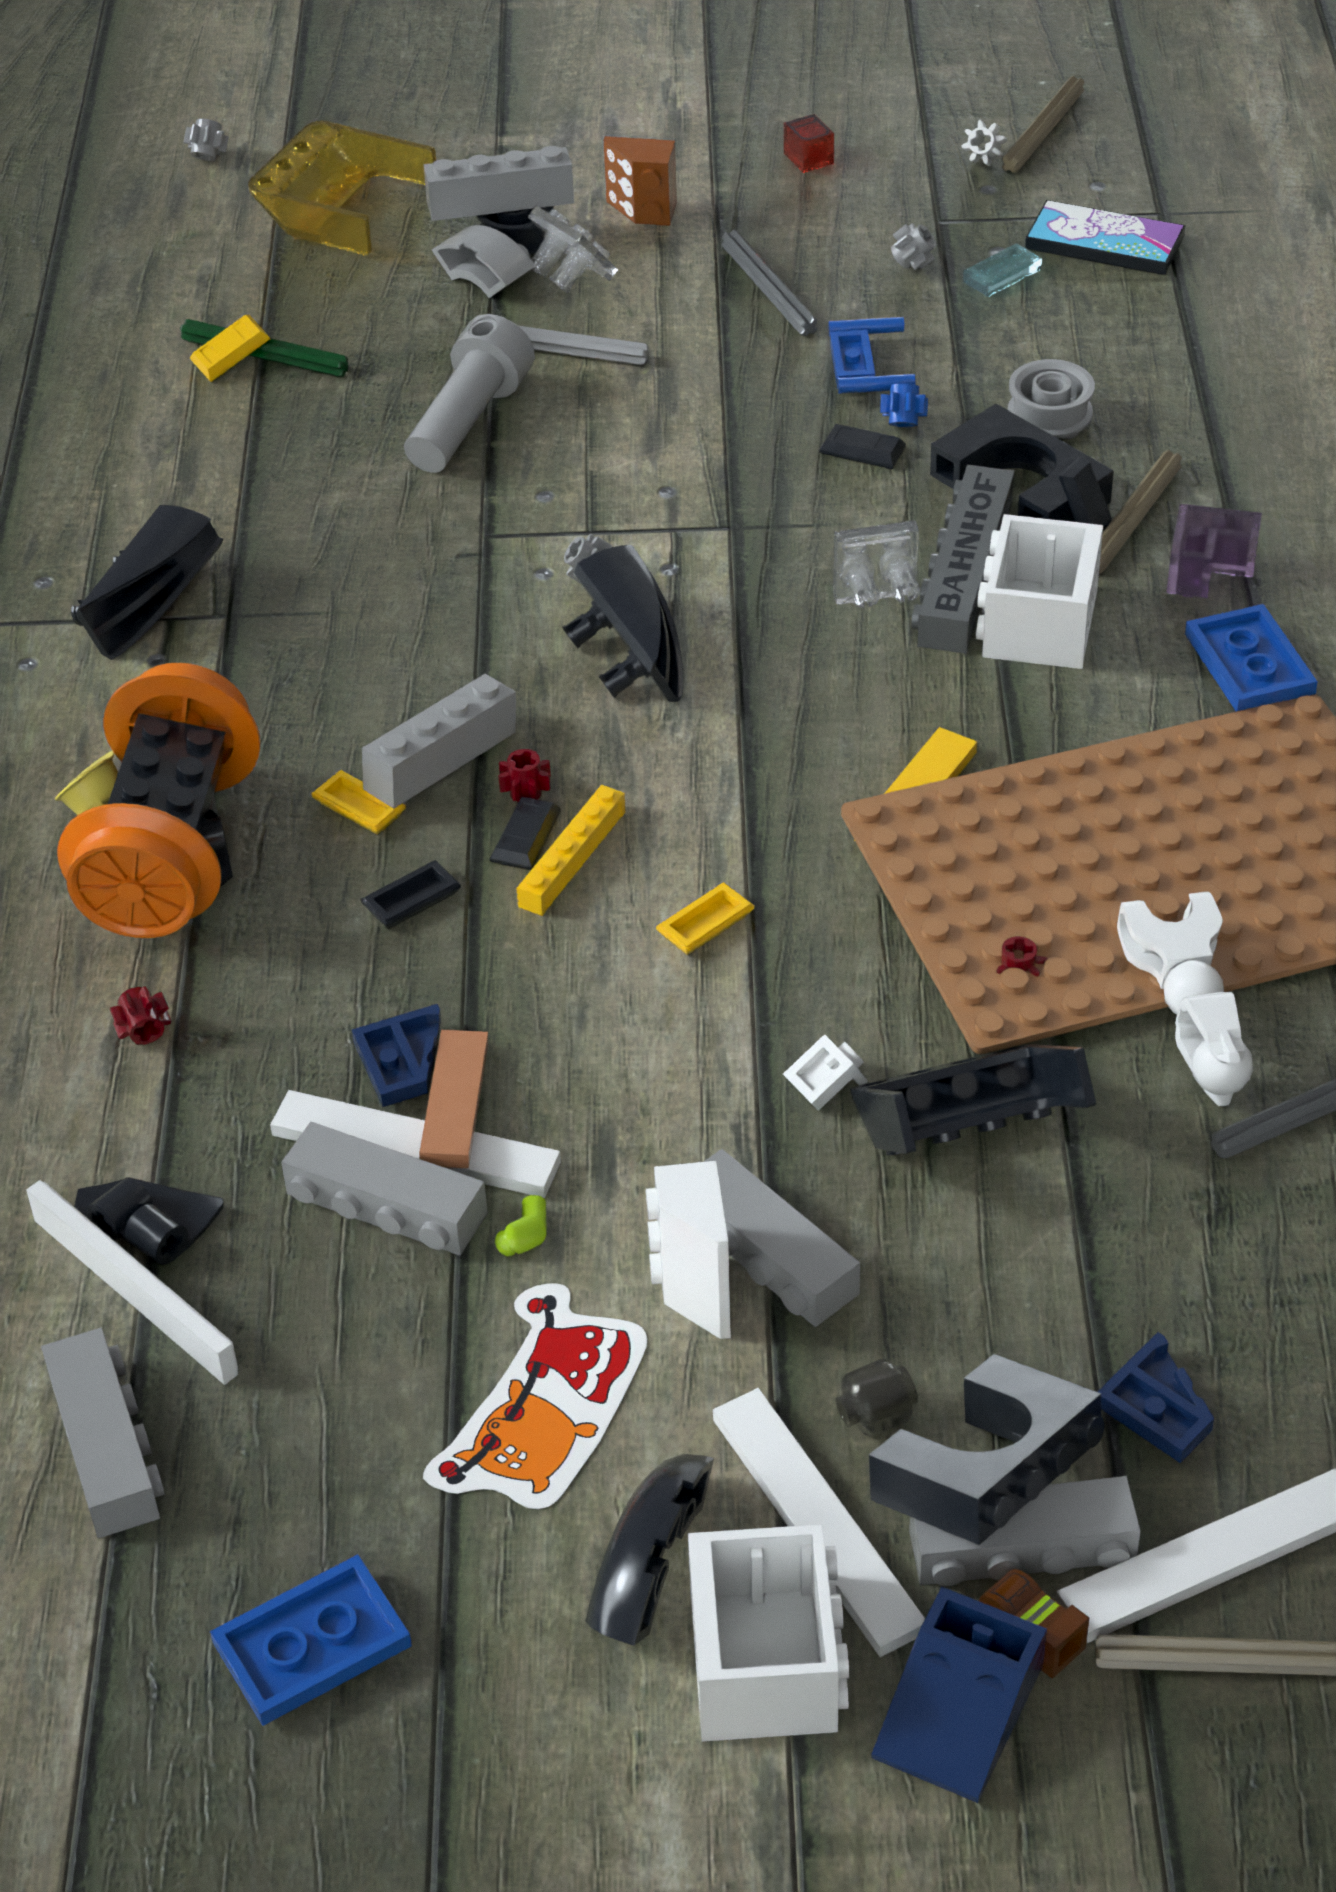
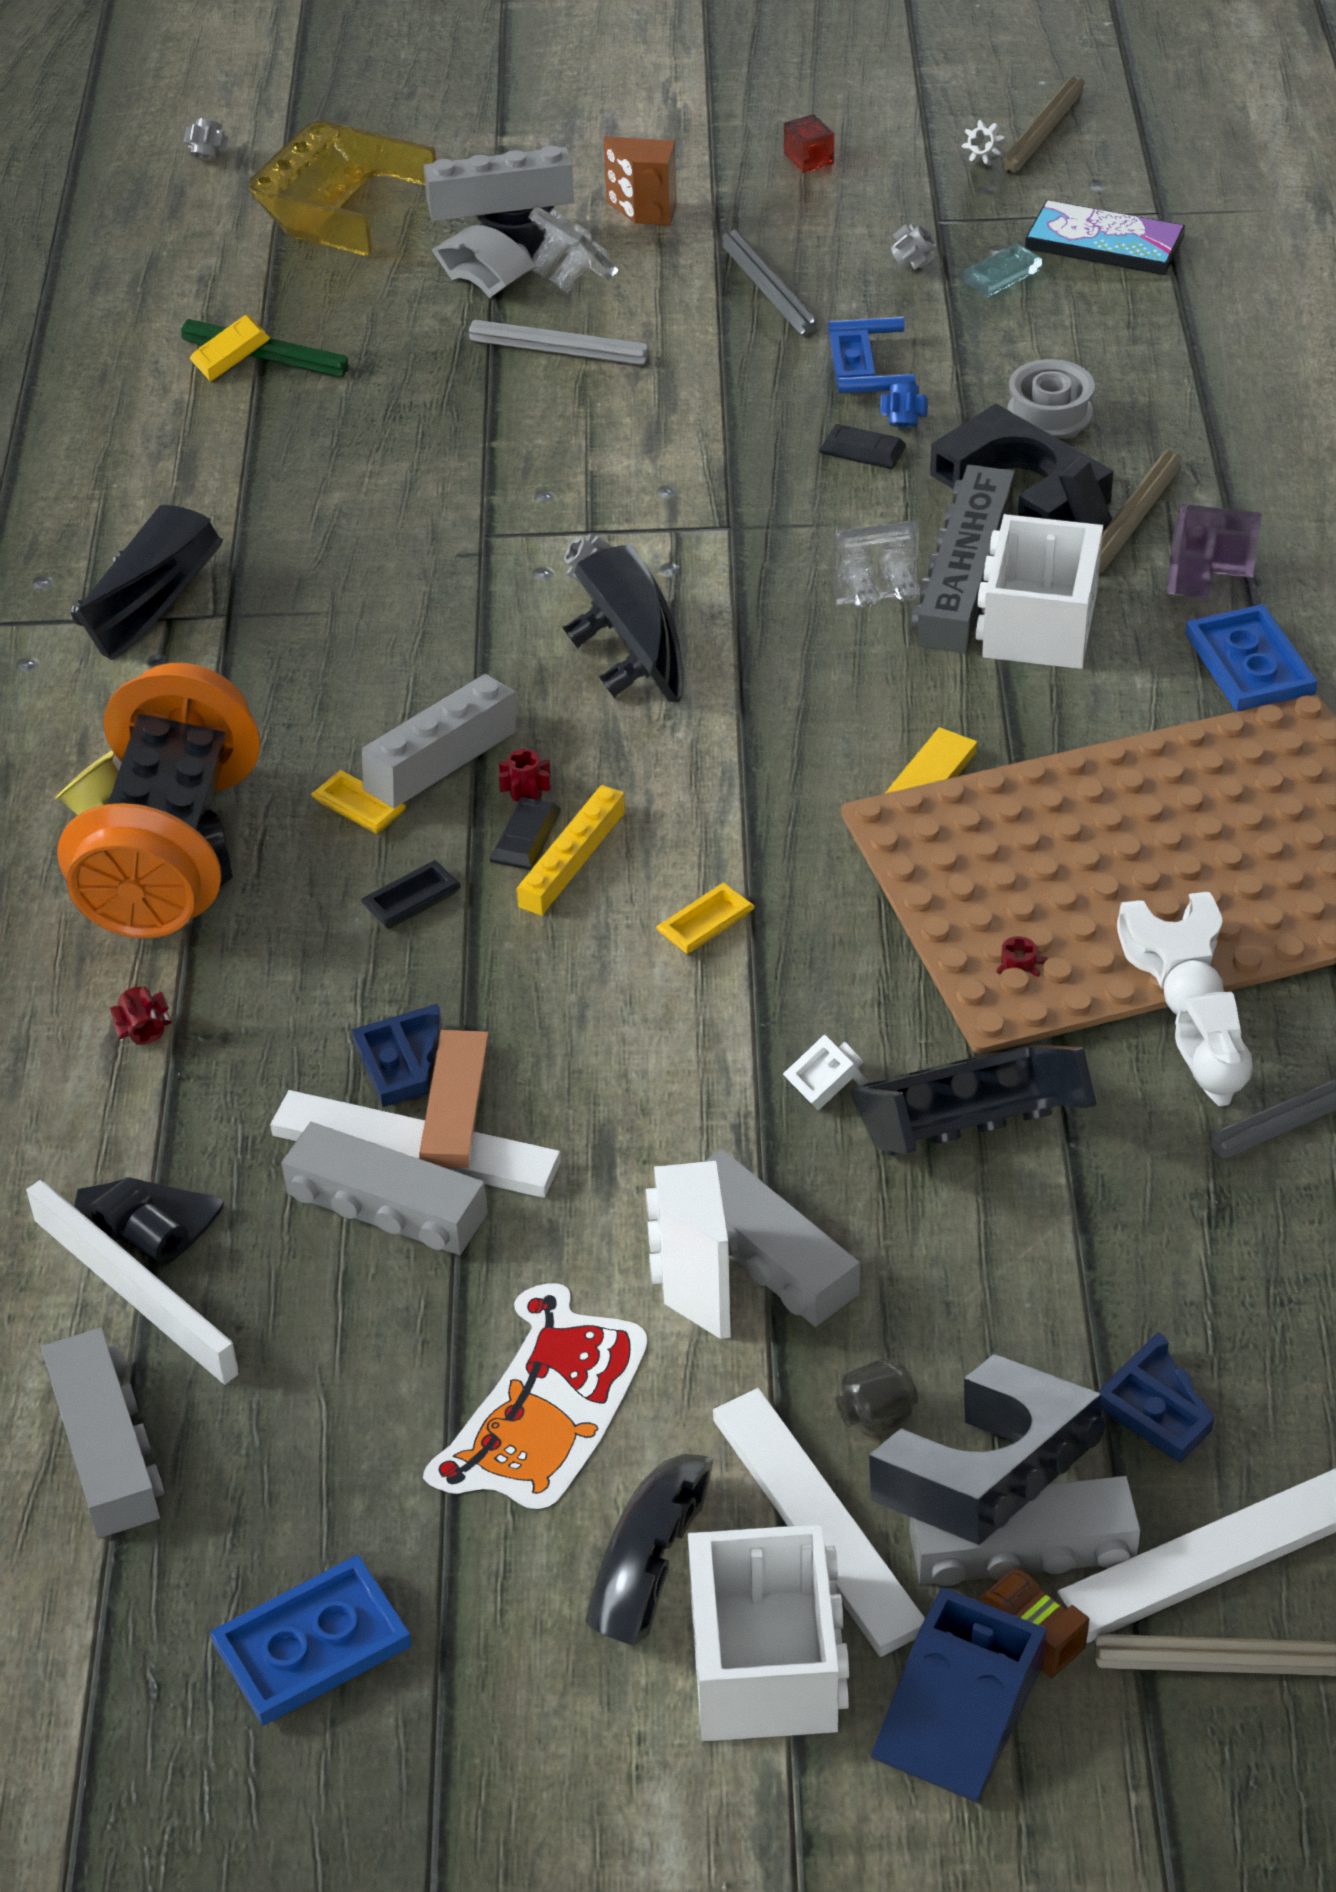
(488, 363): light grey piece -> none
(525, 1232): lime arm -> none

